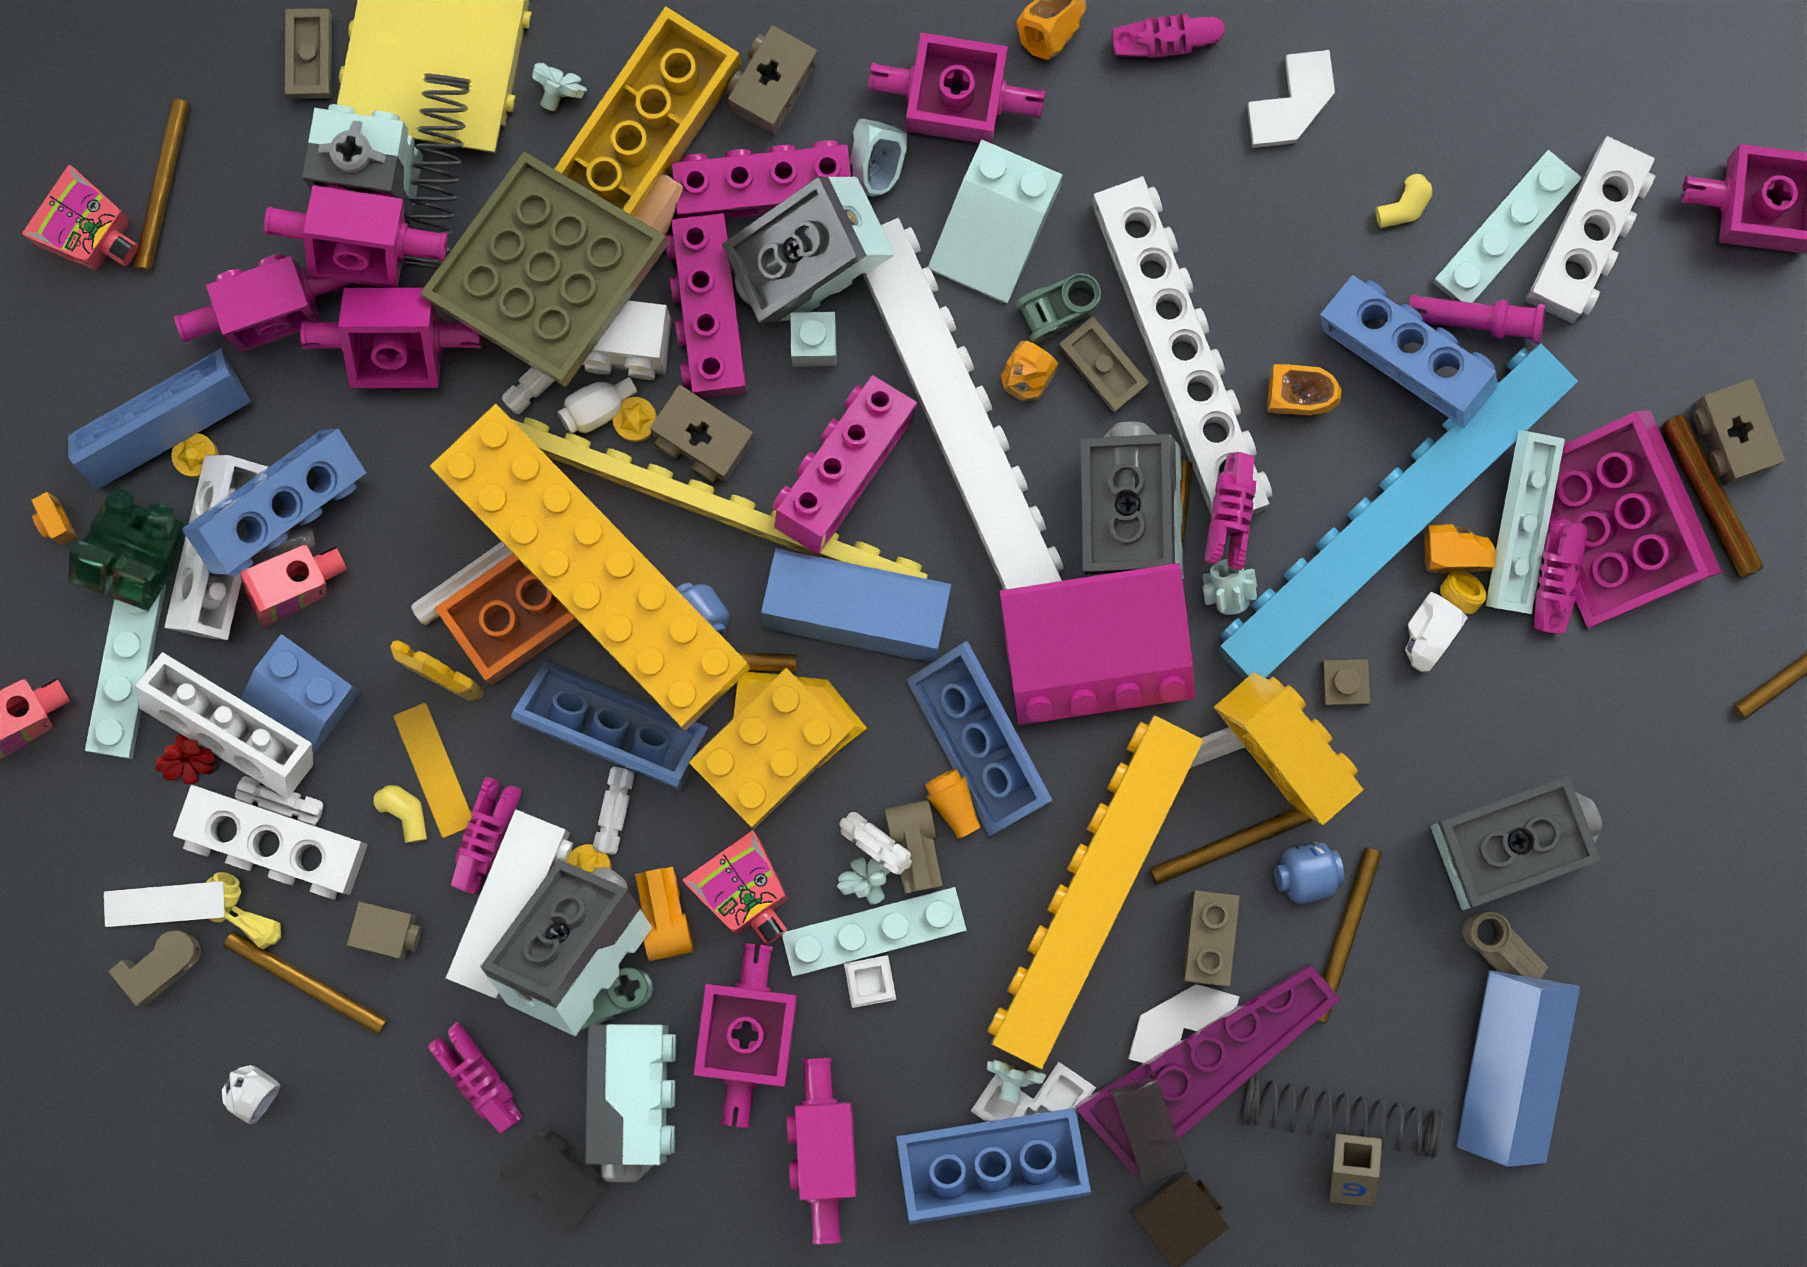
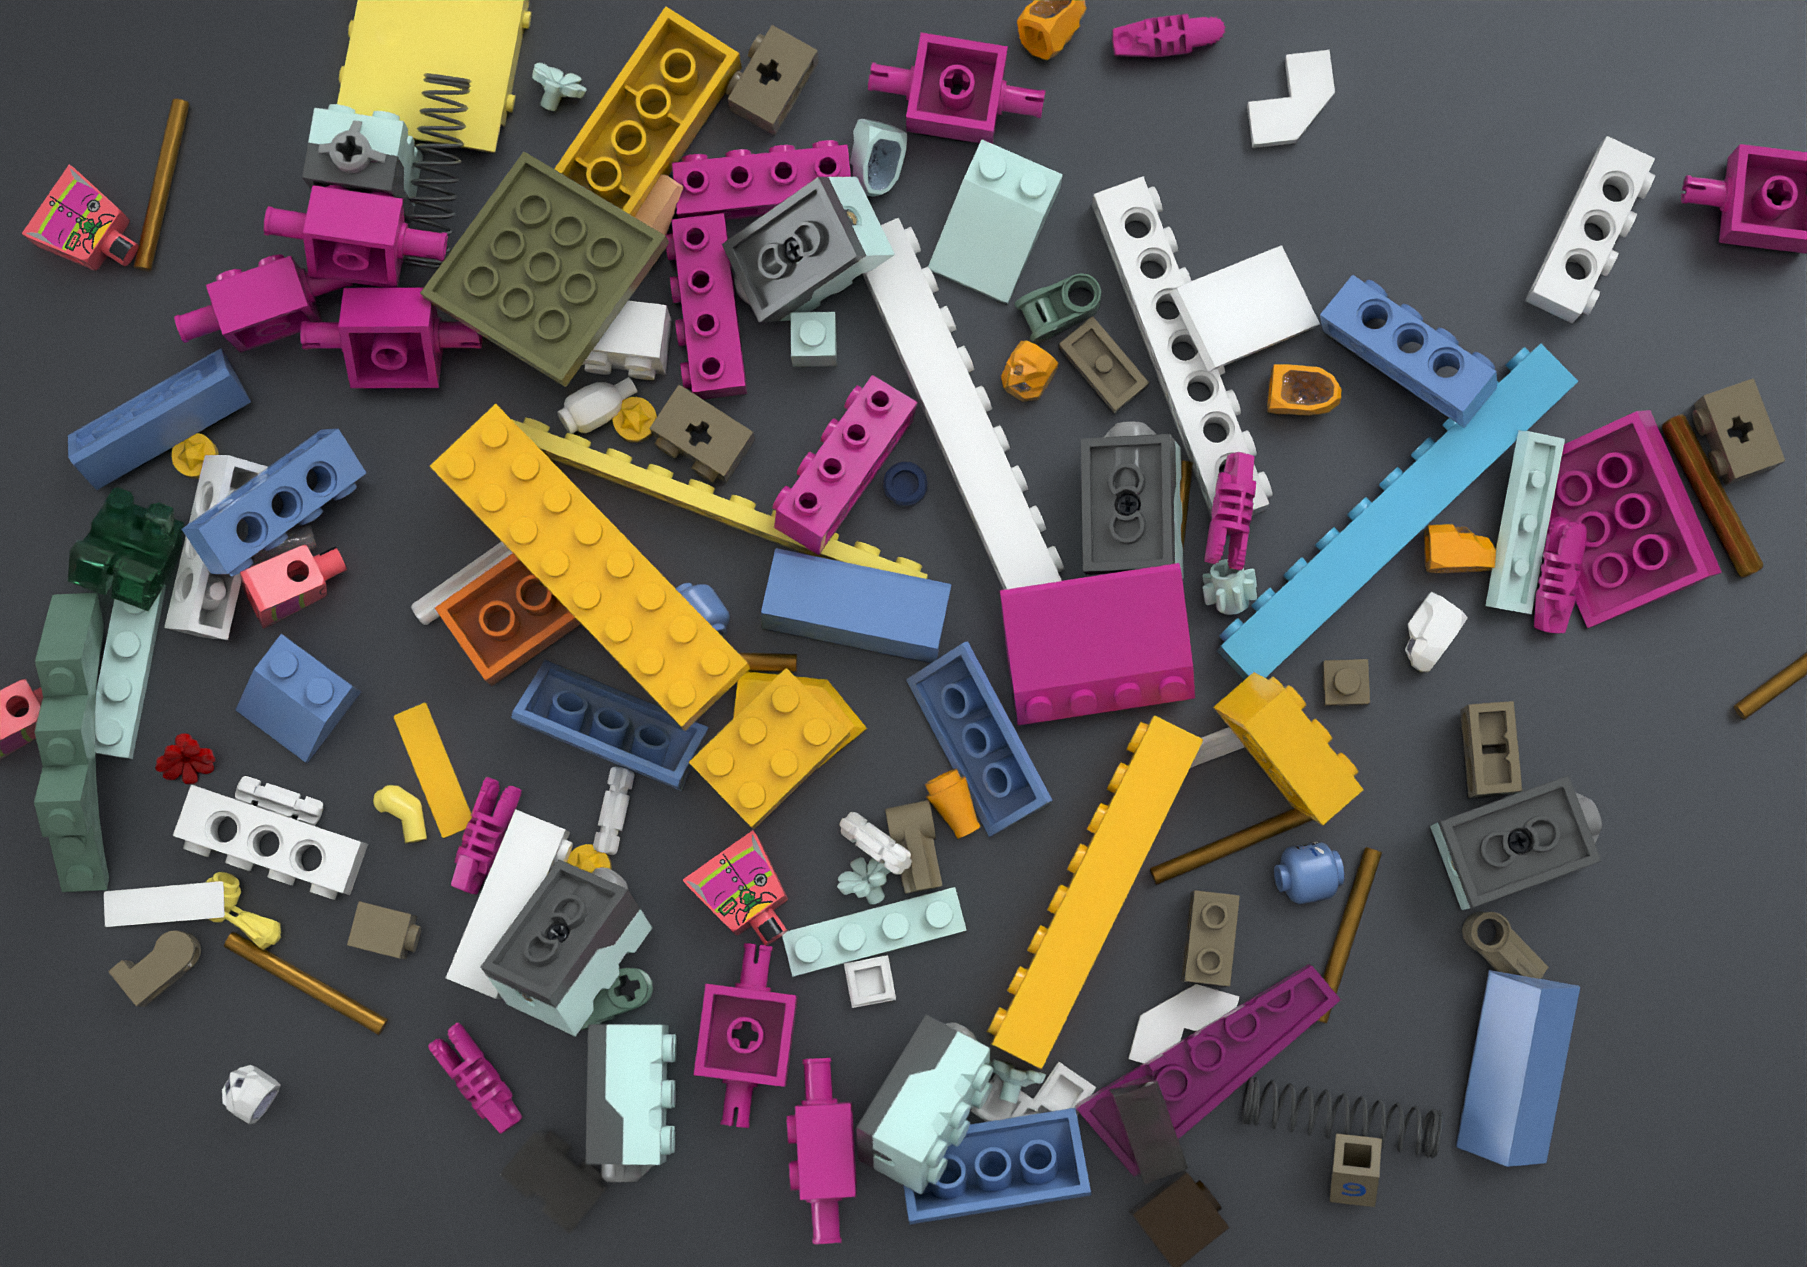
(52, 519): light orange plate -> none
(66, 740): none -> sand green arch
(224, 725): white brick -> none
(308, 53): dark tan plate -> none
(436, 671): yellow tile -> none
(530, 386): white axle -> none
(663, 910): light orange piece -> none
(905, 484): none -> dark blue tile
(925, 1104): none -> light aqua piece
(1244, 308): none -> white tile
(1411, 205): light yellow arm -> none
(1463, 591): yellow tile -> none
(1491, 749): none -> dark tan brick
(1498, 318): dark pink pin -> none
(1507, 229): light aqua plate -> none

